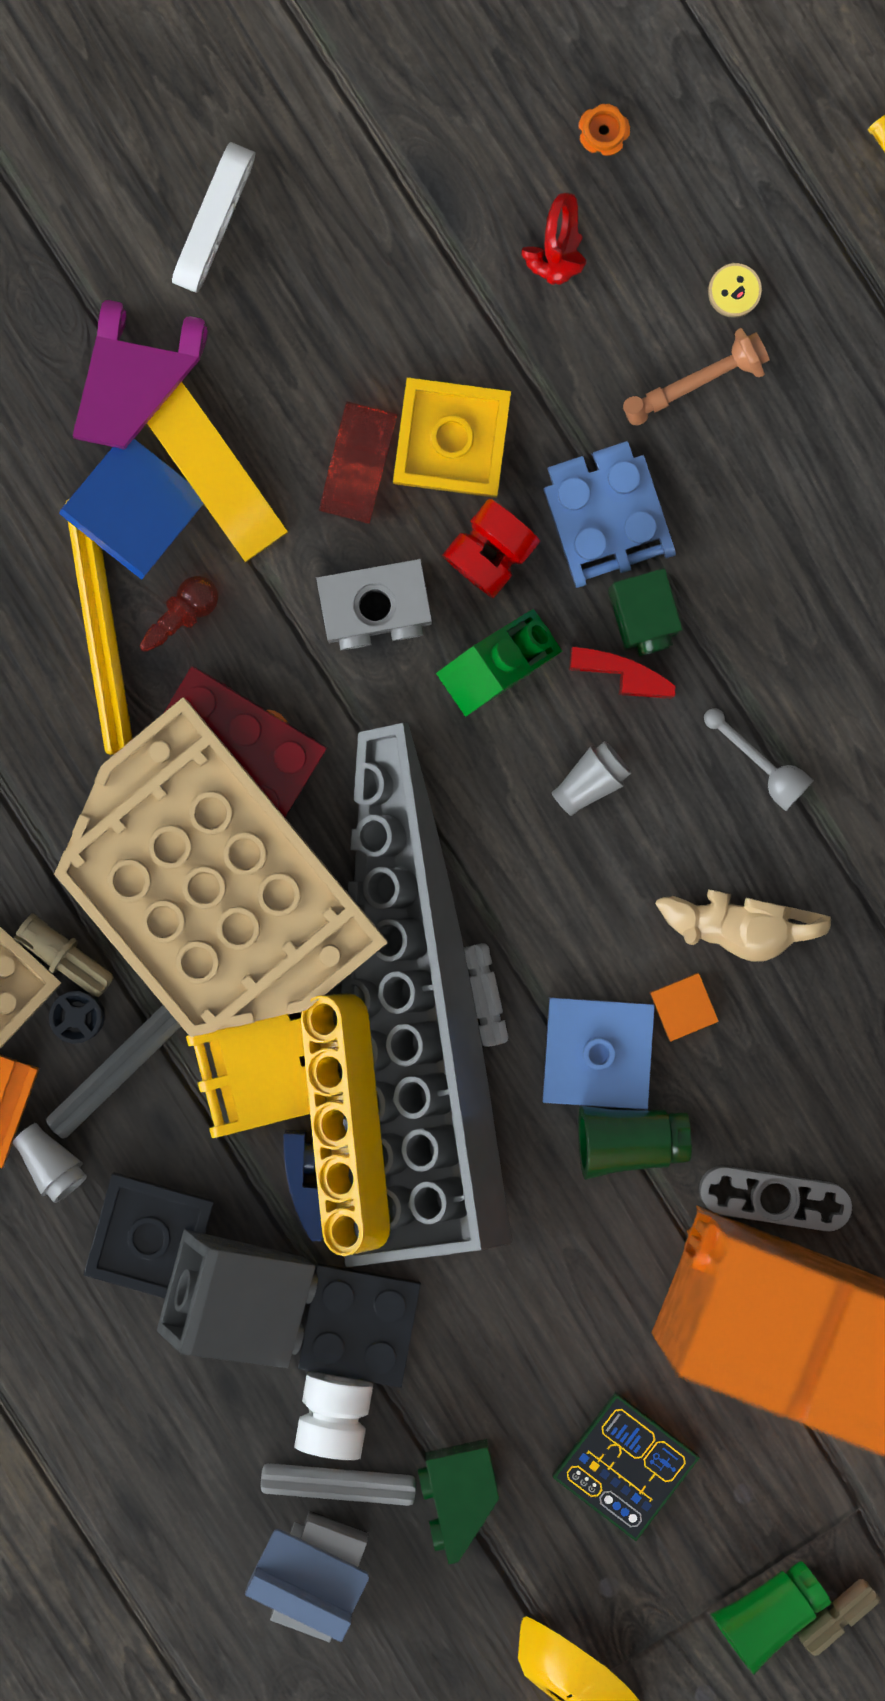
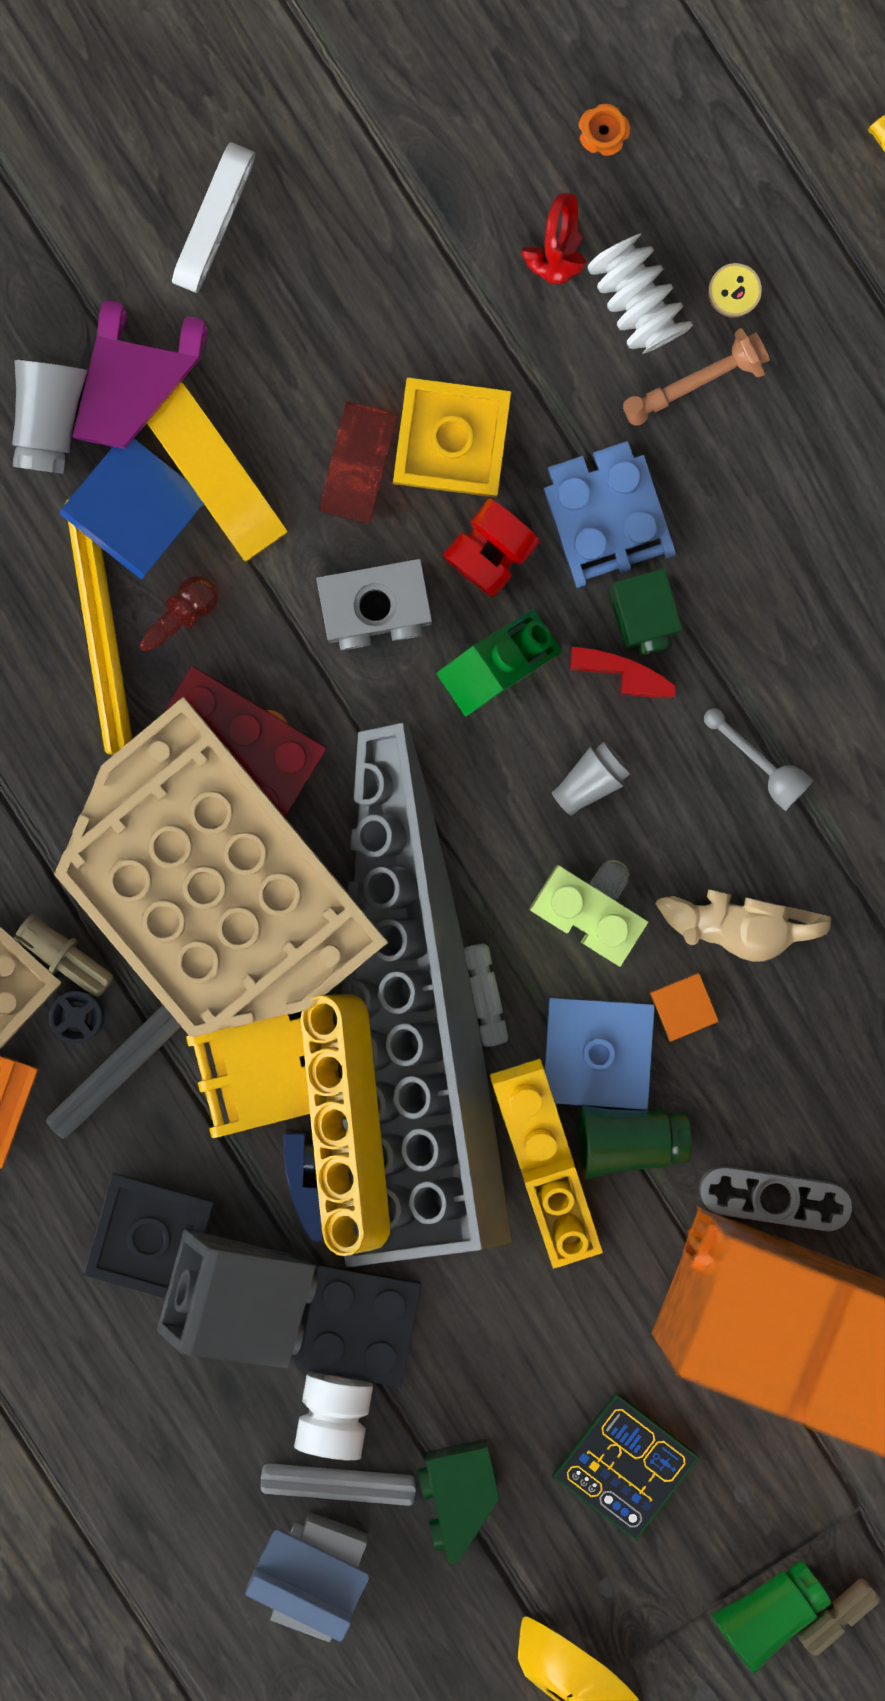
(45, 414): none -> light grey plant
(49, 1163): light grey cone -> none
(546, 1163): none -> yellow slope
(593, 909): none -> yellowish green piece
(638, 295): none -> white piece

